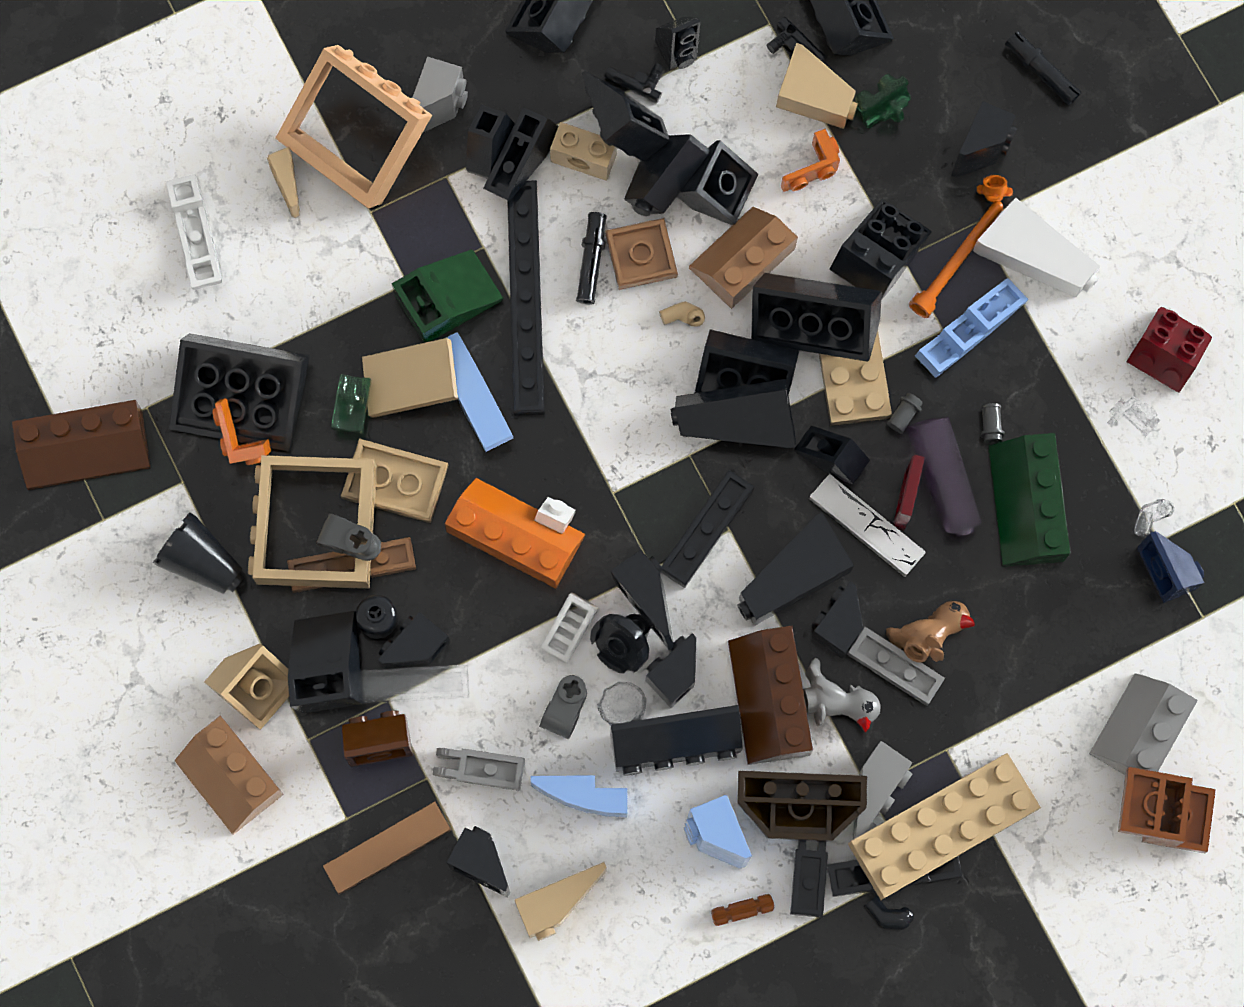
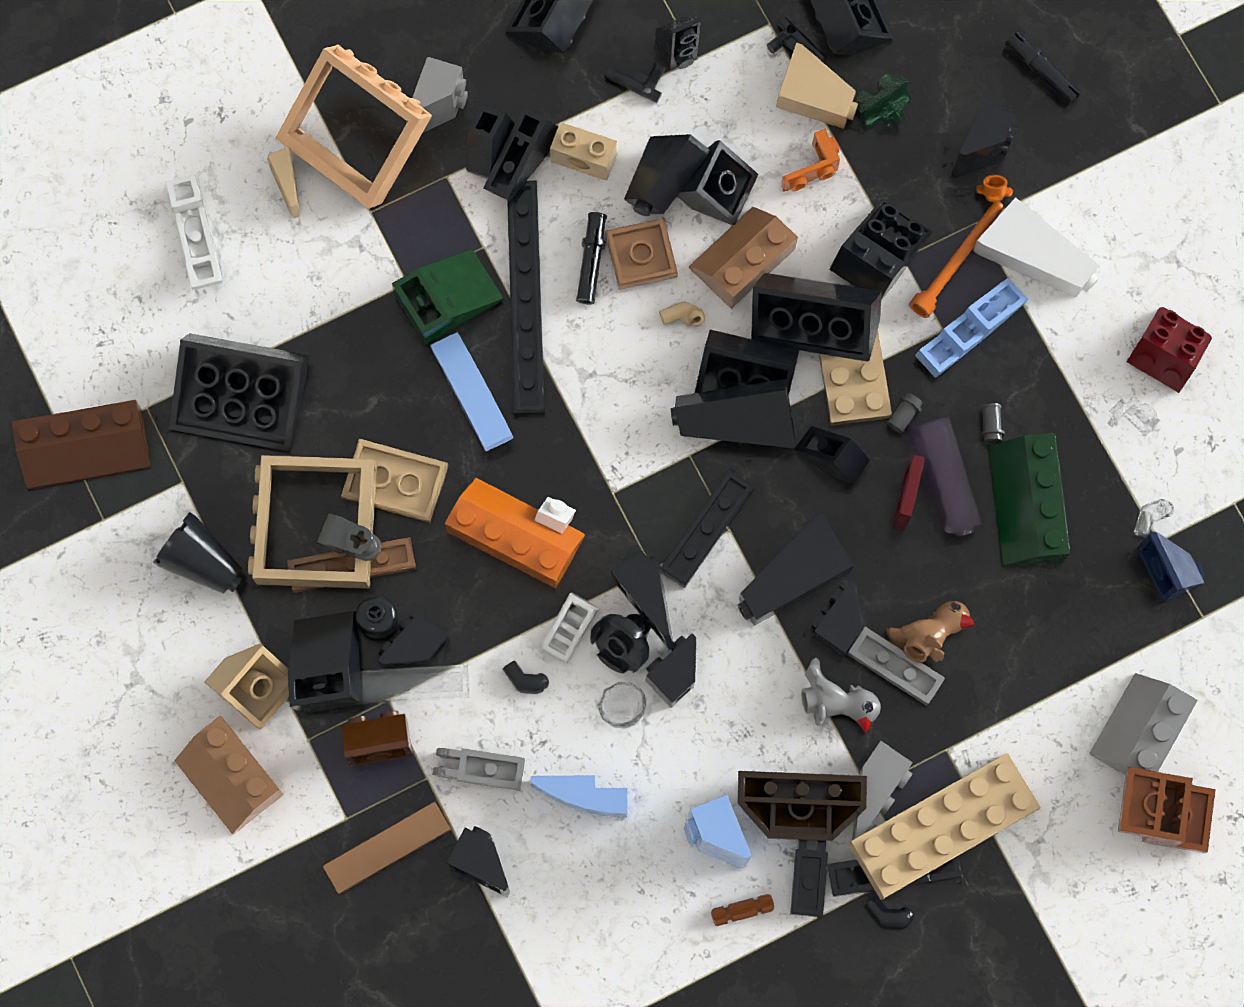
(248, 452): orange bracket -> none
(351, 404): clear green hips -> none
(410, 377): tan tile -> none
(525, 682): none -> black arm
(552, 904): tan slope -> none
(562, 711): dark grey piece -> none
(625, 120): black slope -> none
(676, 739): black slope -> none
(770, 696): reddish brown slope -> none
(867, 525): white tile -> none

